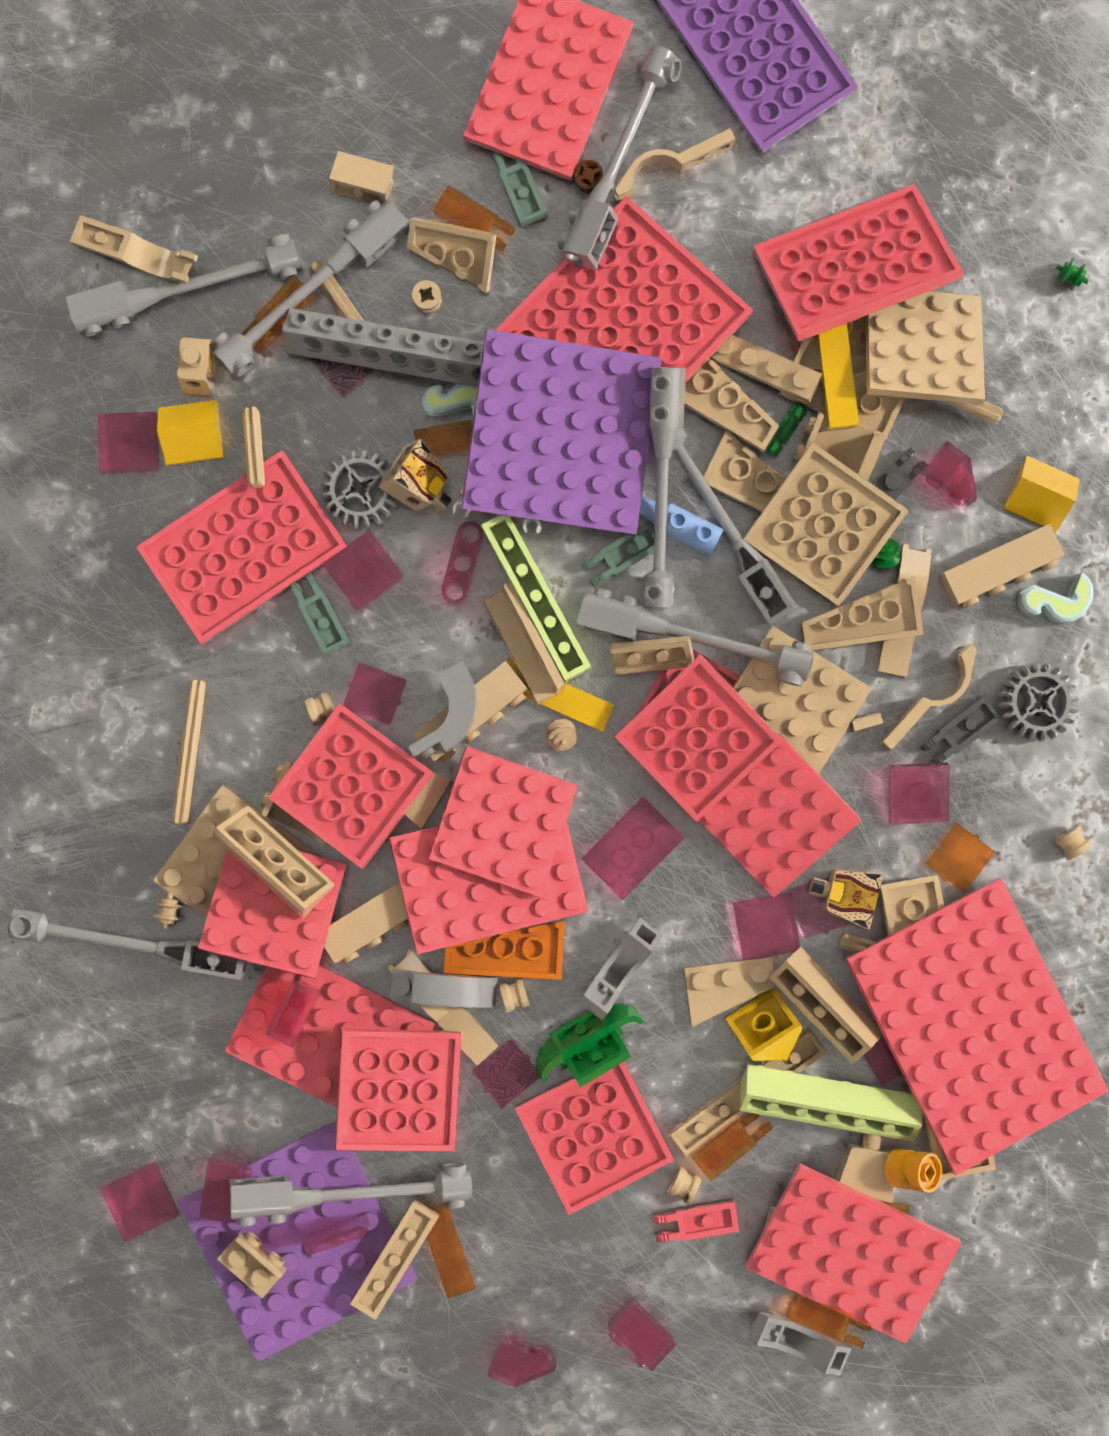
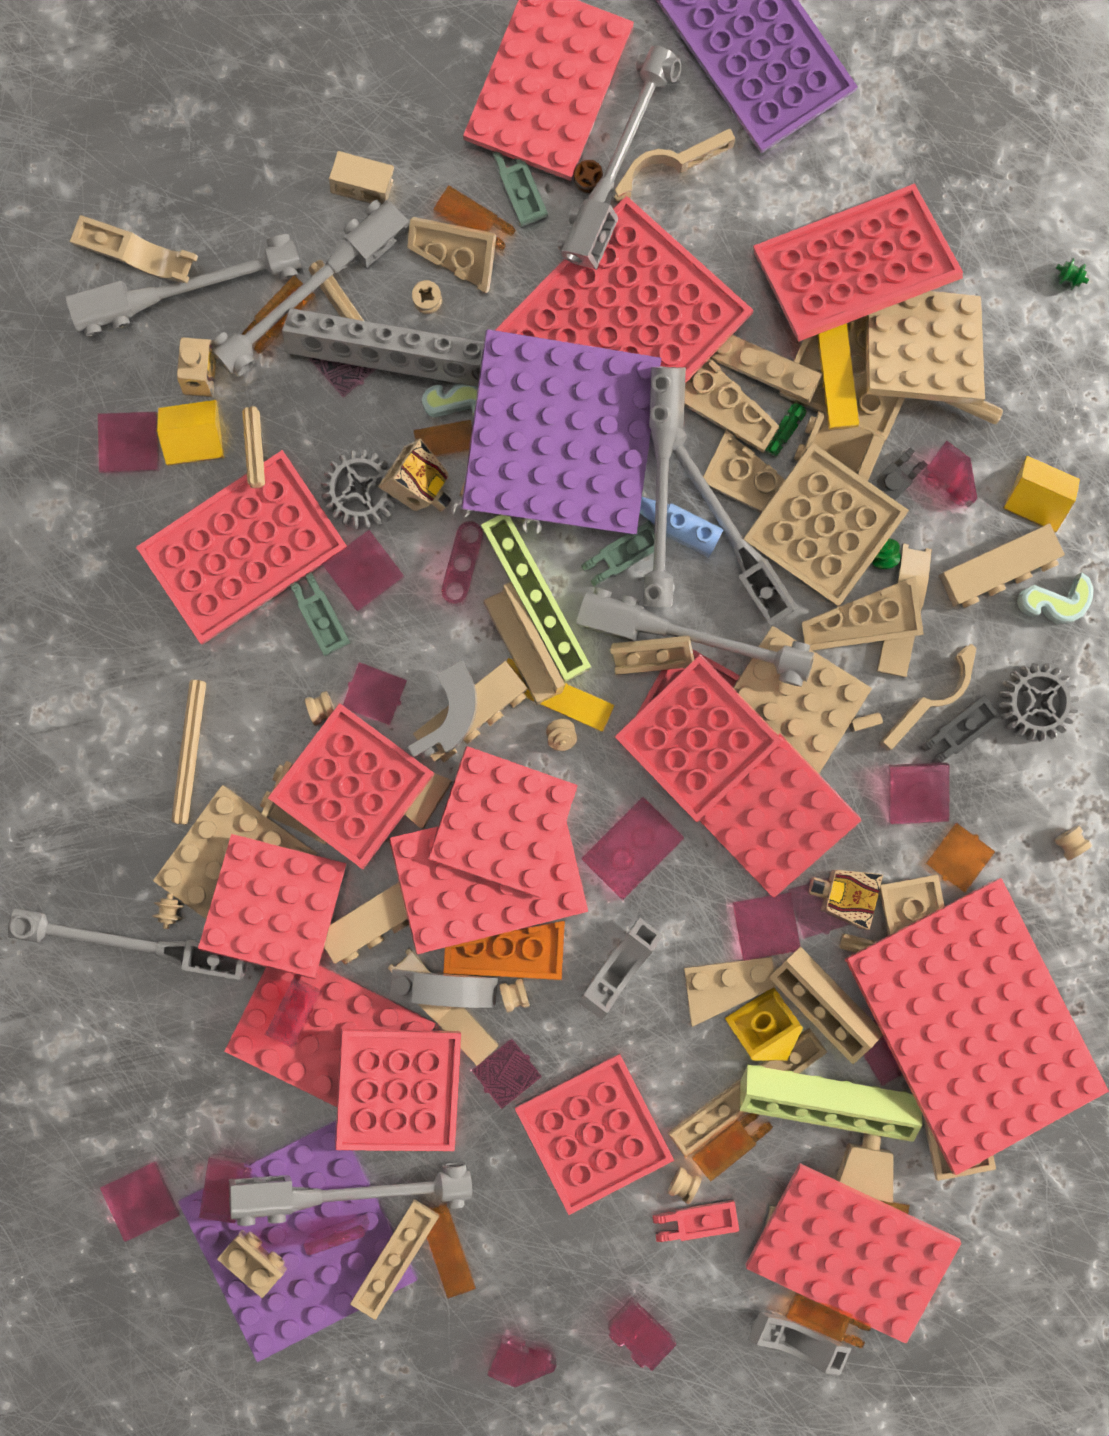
(273, 860): tan slope -> none
(588, 1044): green plate -> none
(913, 1170): light orange wheel -> none

